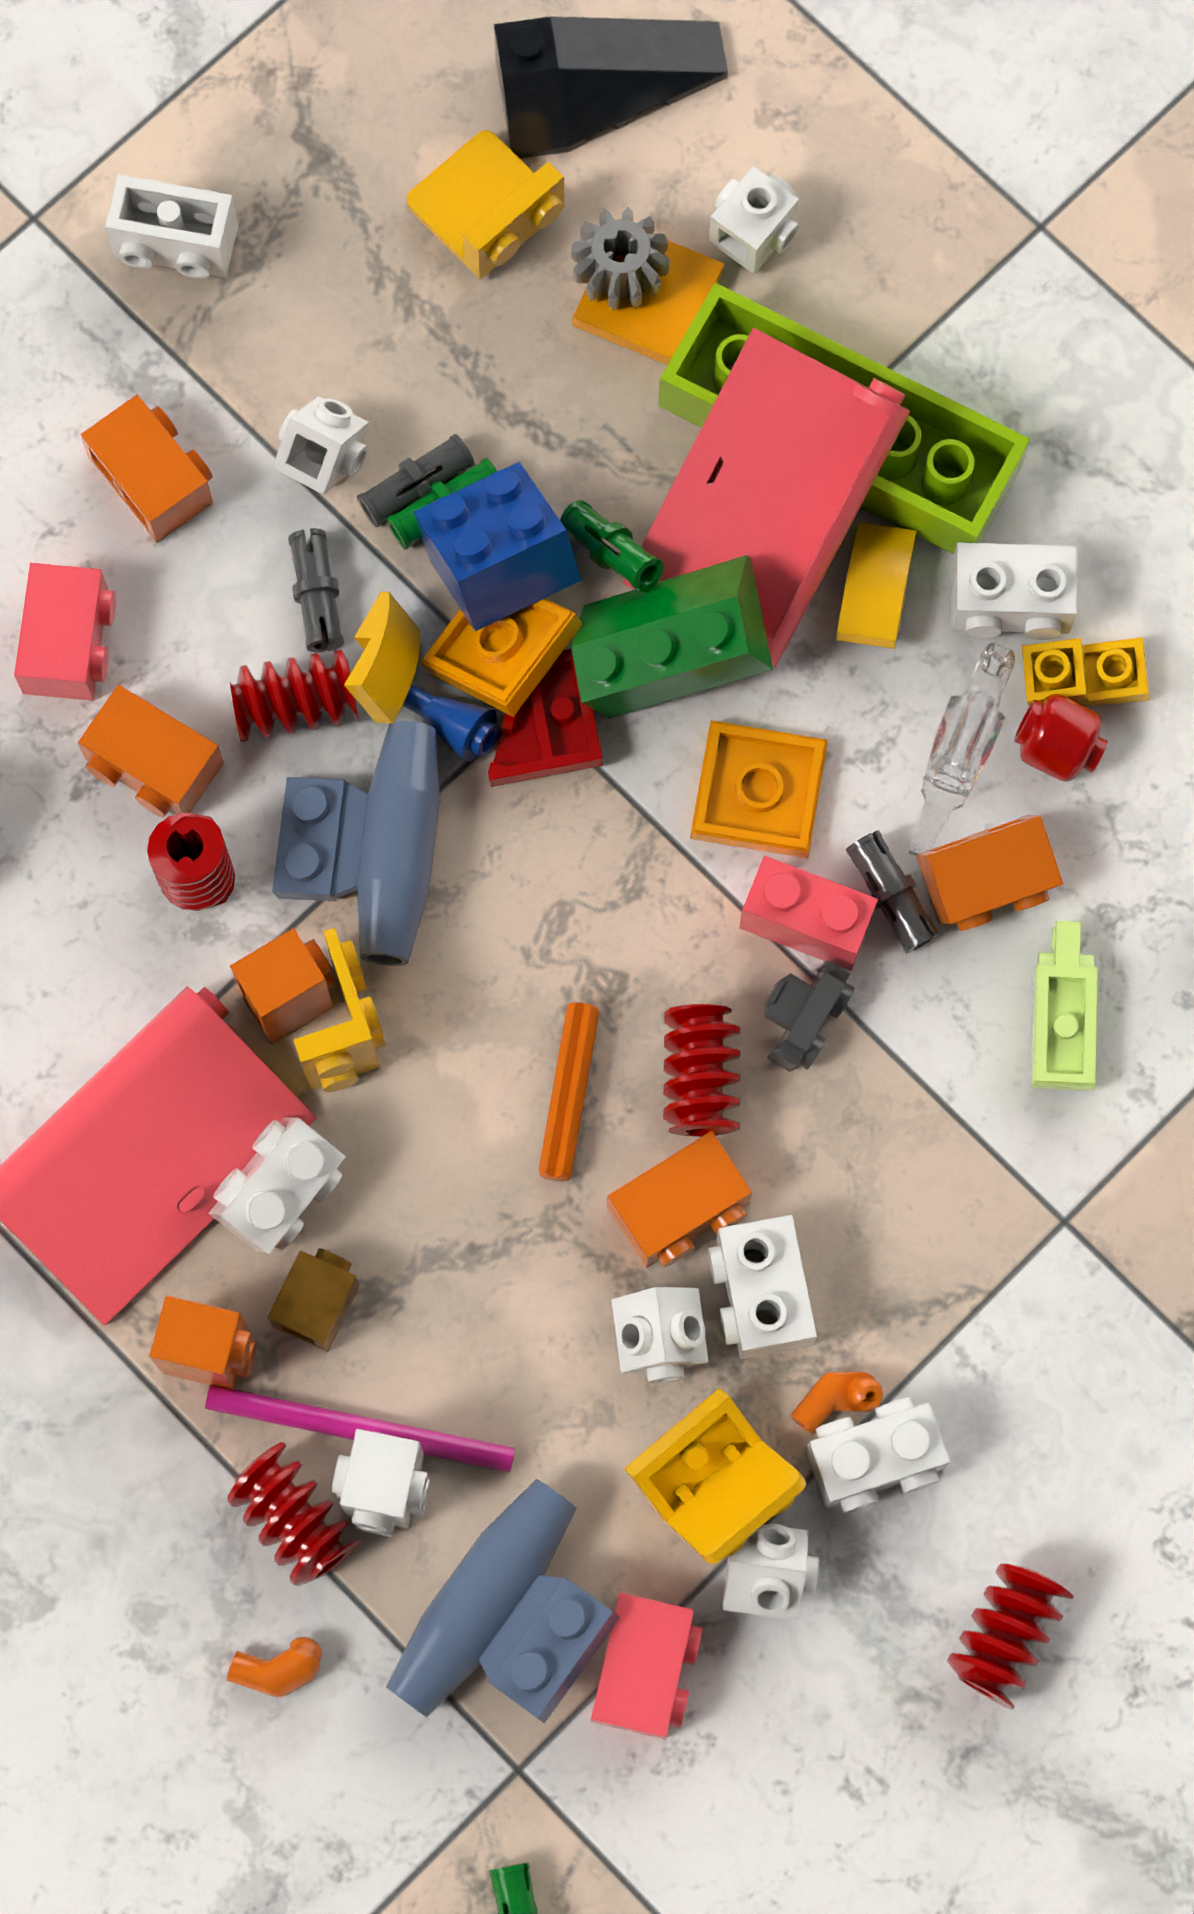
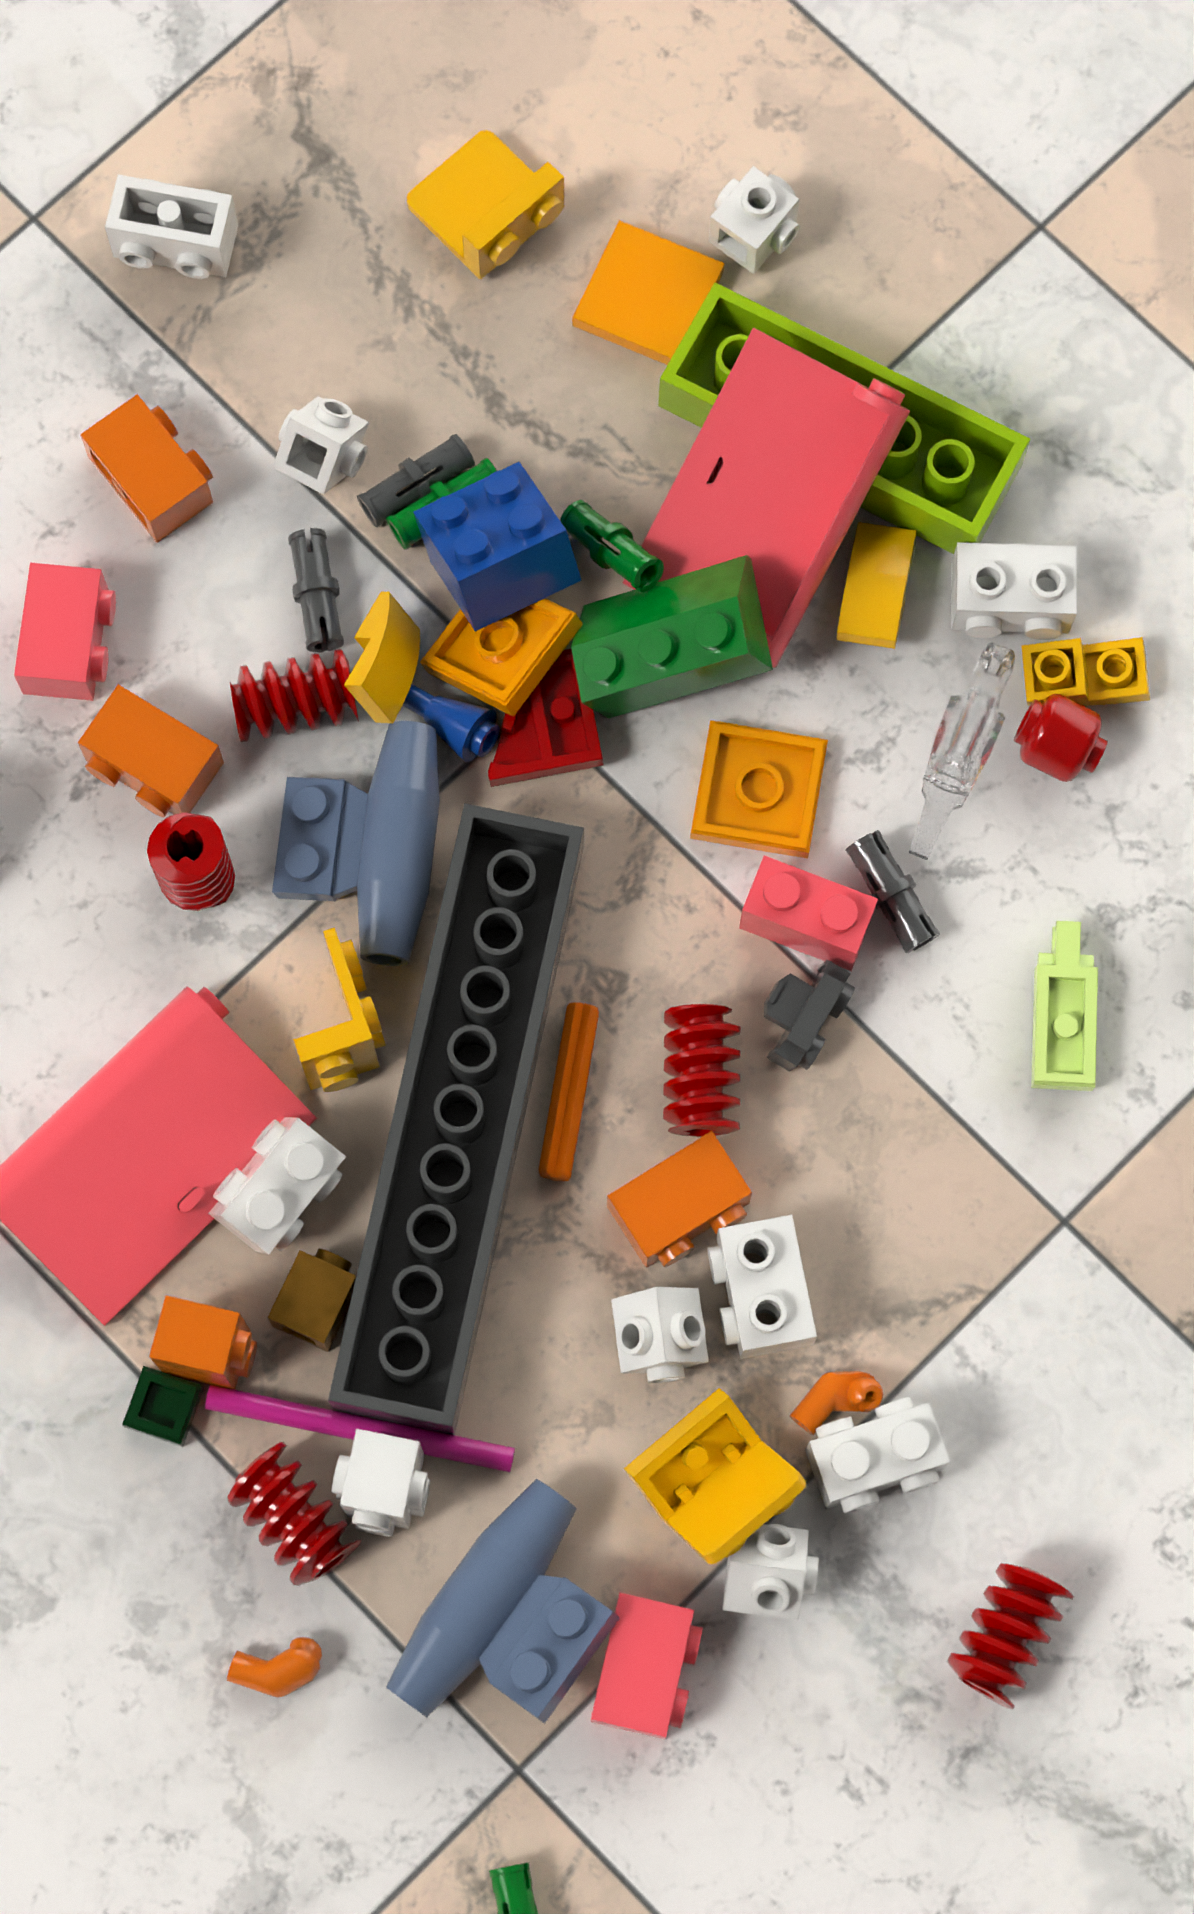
(163, 1406): none -> dark green tile
(285, 984): orange brick -> none
(457, 1120): none -> dark grey brick
(588, 74): black wedge -> none
(598, 256): light grey gear -> none
(990, 871): orange brick -> none

